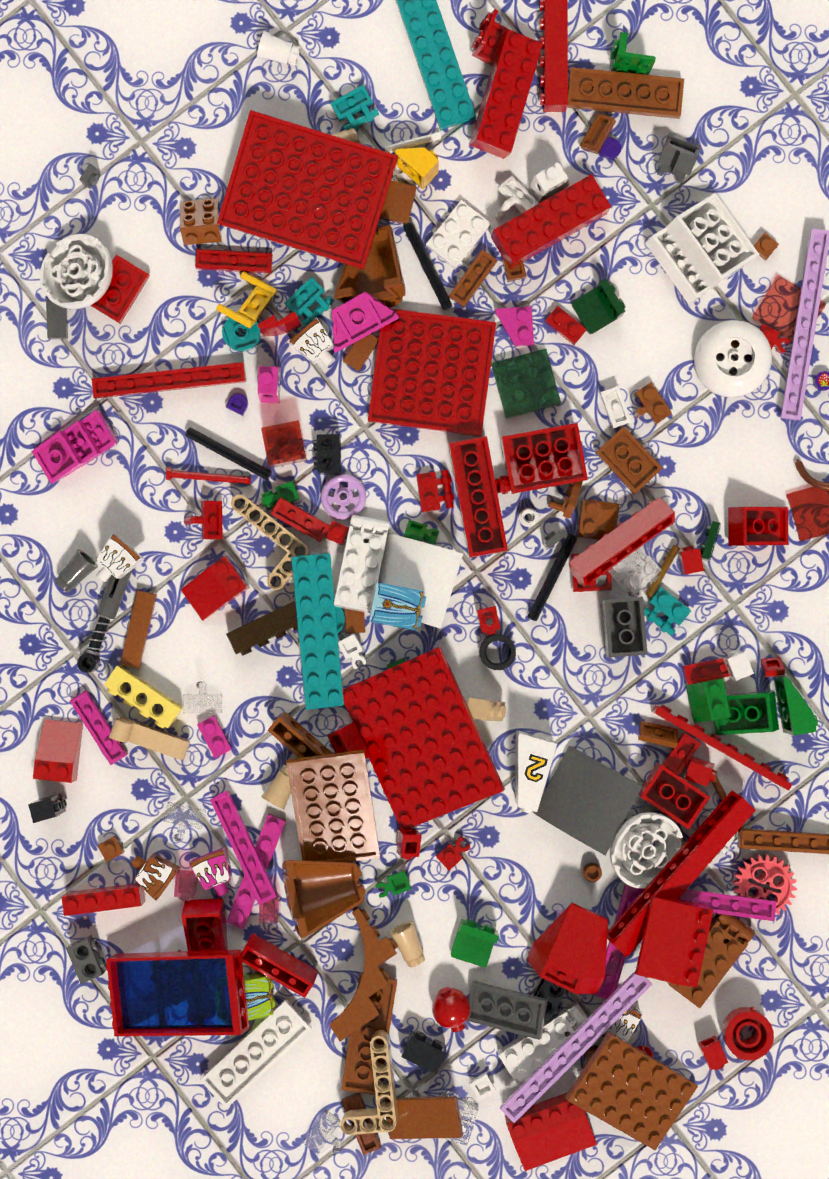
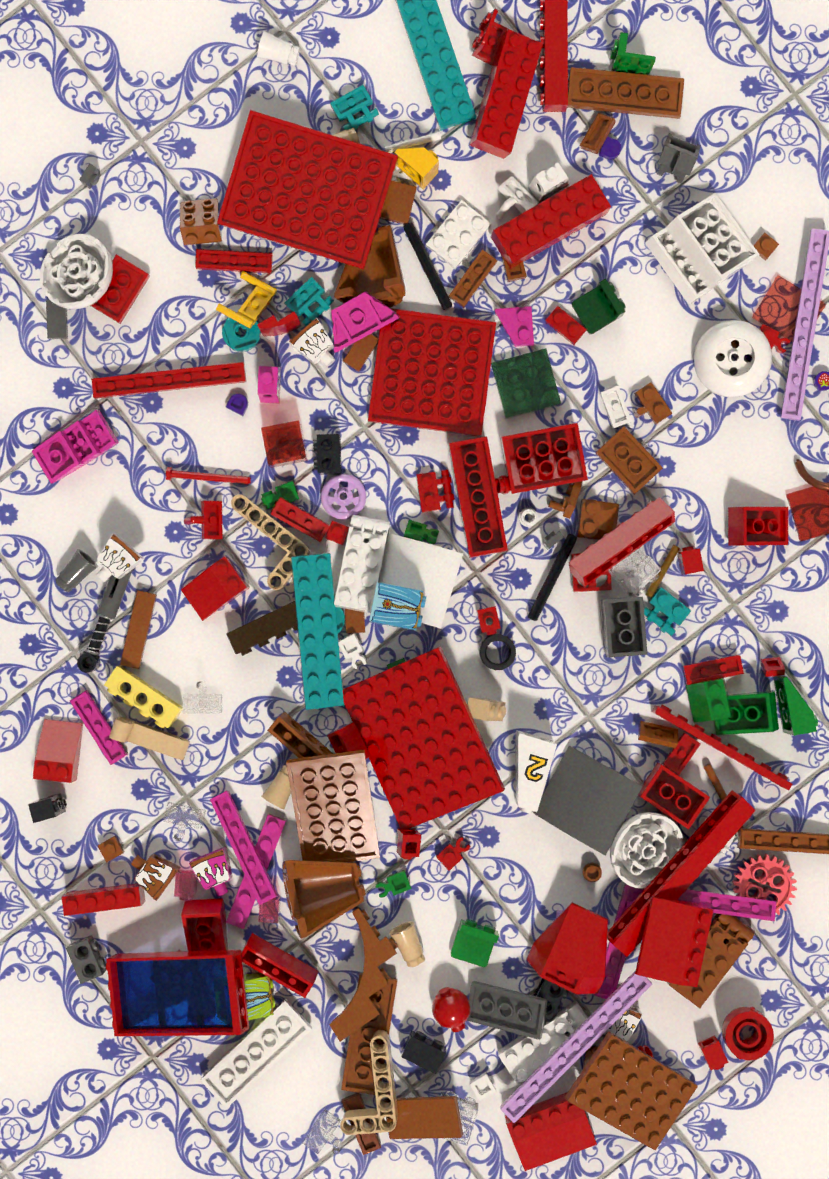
(214, 736): dark pink plate -> none
(228, 453): black axle -> none
(700, 771): red brick -> none
(712, 532): dark green plate -> none
(738, 665): white brick -> none

